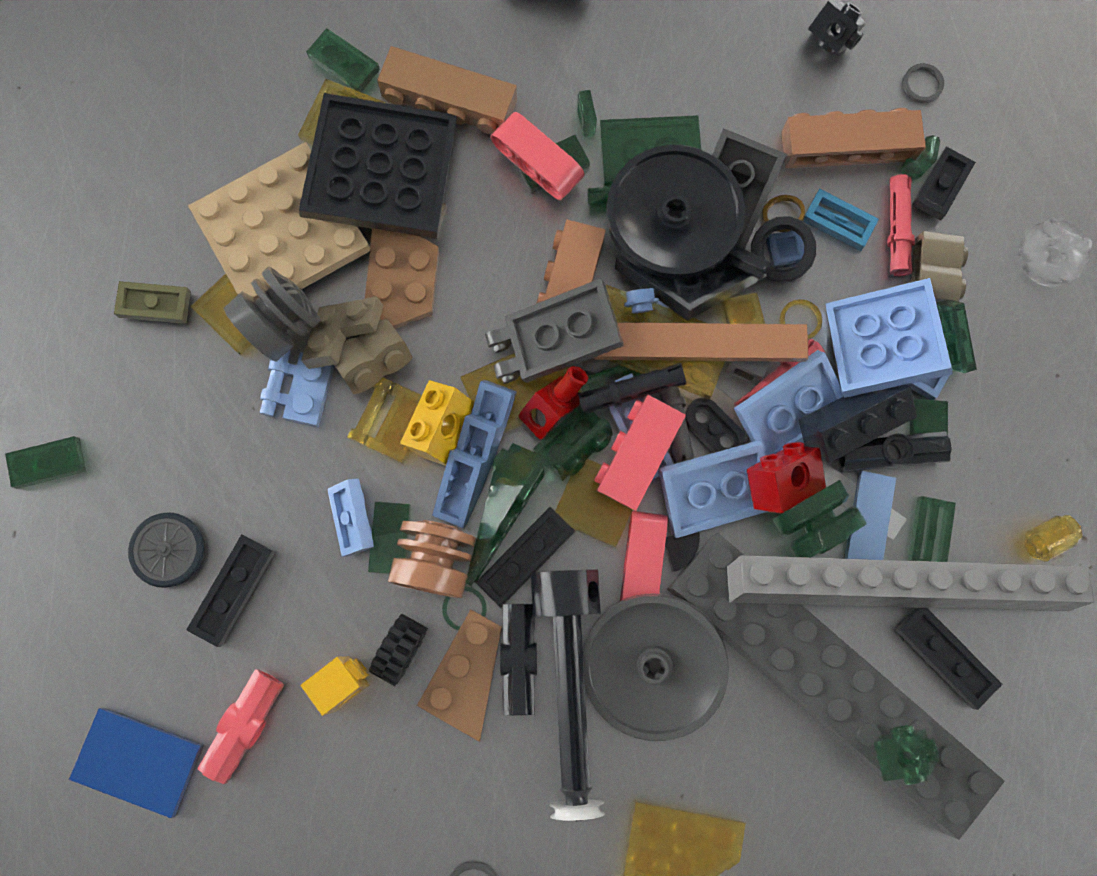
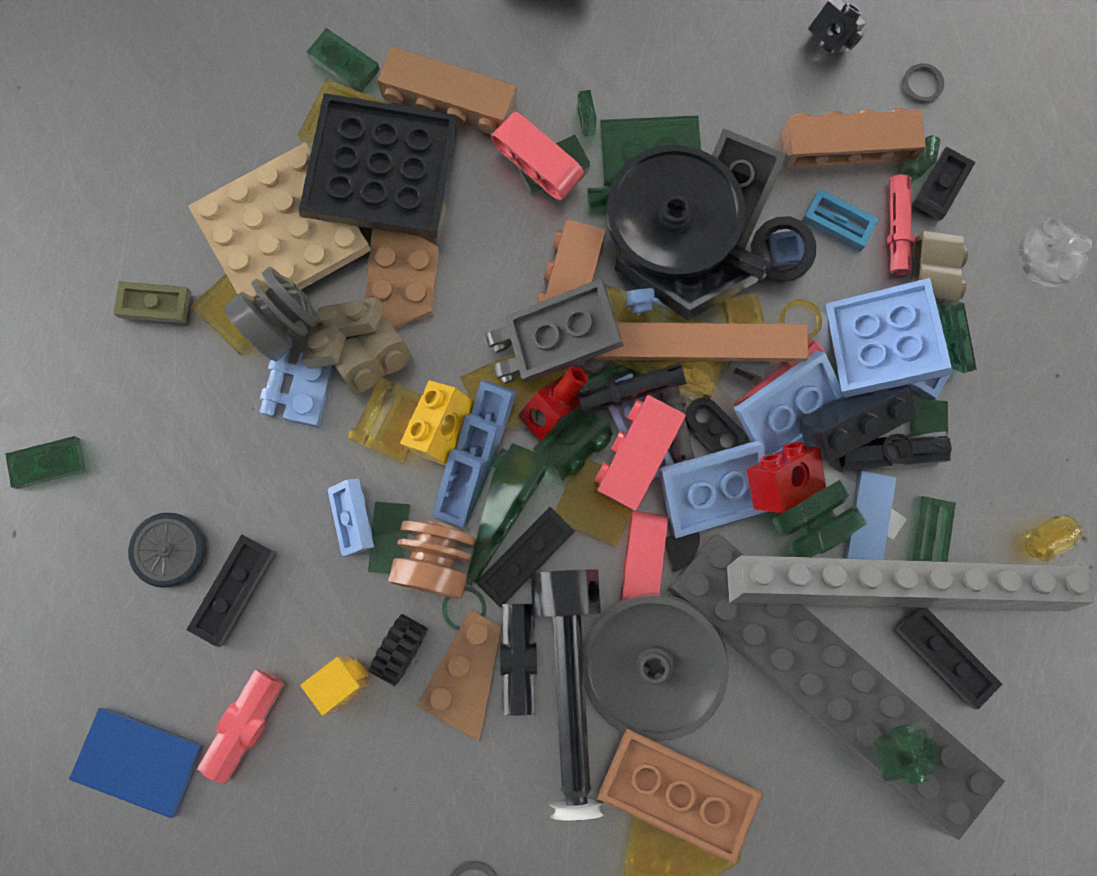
(680, 796): none -> nougat tile
(771, 202): pearl gold piece -> none

